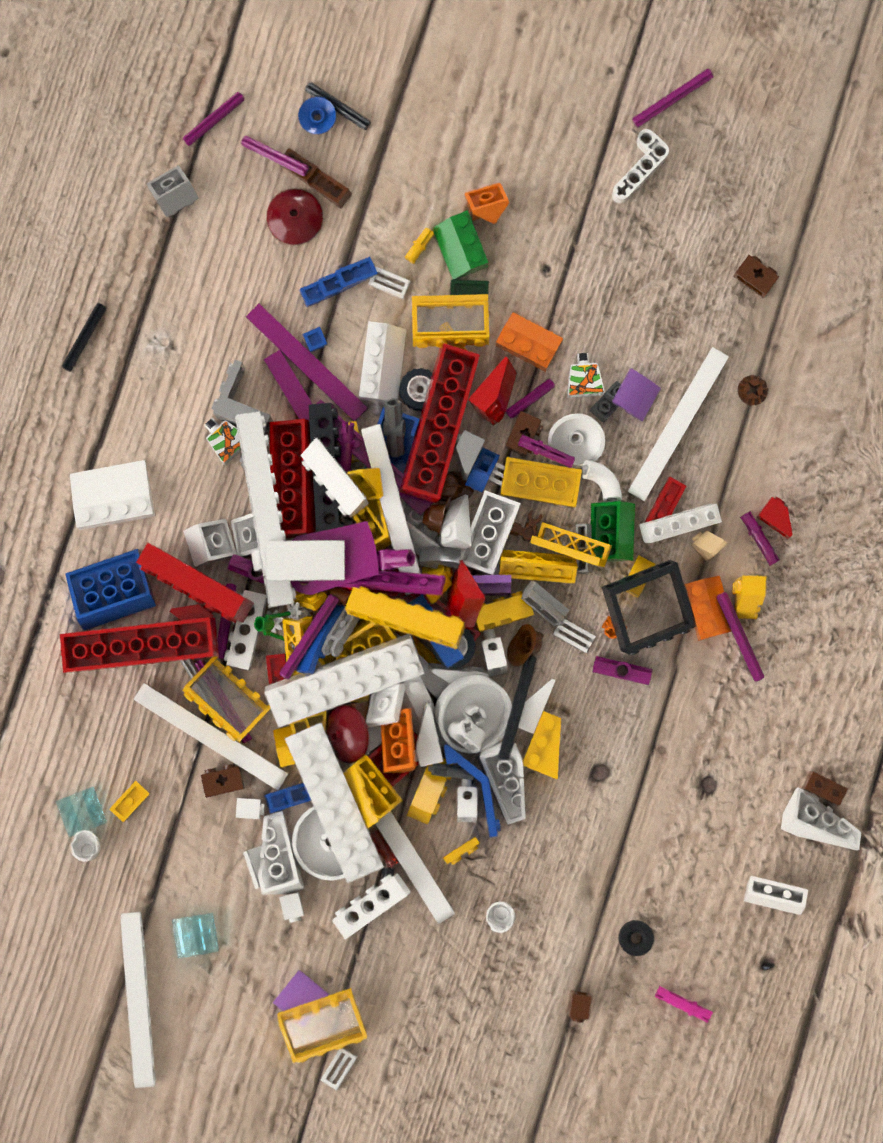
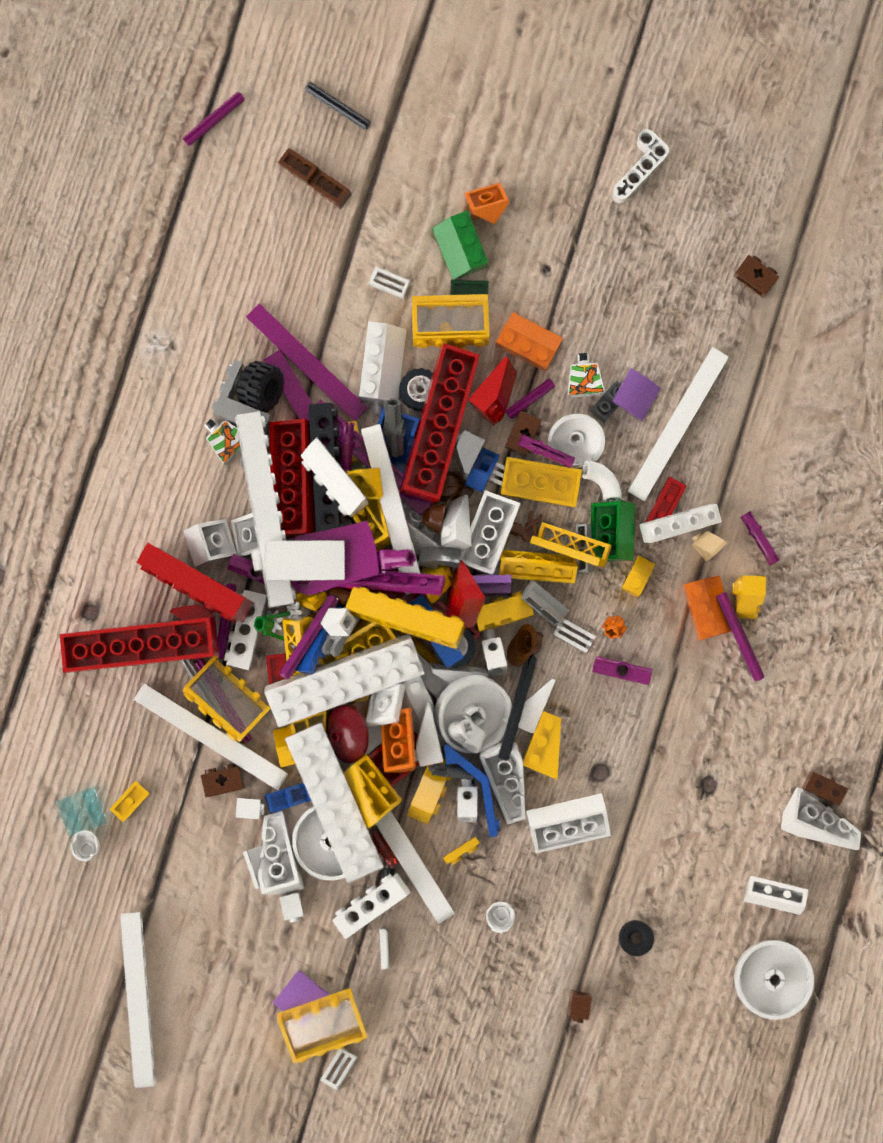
(83, 337): black axle -> none
(109, 590): blue slope -> none
(111, 495): white slope -> none
(172, 191): light grey slope -> none
(195, 935): clear light blue slope -> none
(260, 386): none -> black tyre
(275, 155): magenta axle -> none
(295, 229): dark red dish -> none
(315, 339): blue plate -> none
(317, 106): blue dish -> none
(338, 282): blue slope -> none
(338, 622): none -> white brick
(384, 950): none -> white tile
(419, 245): yellow axle -> none
(568, 823): none -> white slope
(637, 579): black window -> none
(672, 98): magenta axle -> none
(688, 1006): dark pink pin -> none
(752, 399): reddish brown gear -> none
(776, 516): red slope -> none
(793, 985): none -> white piece

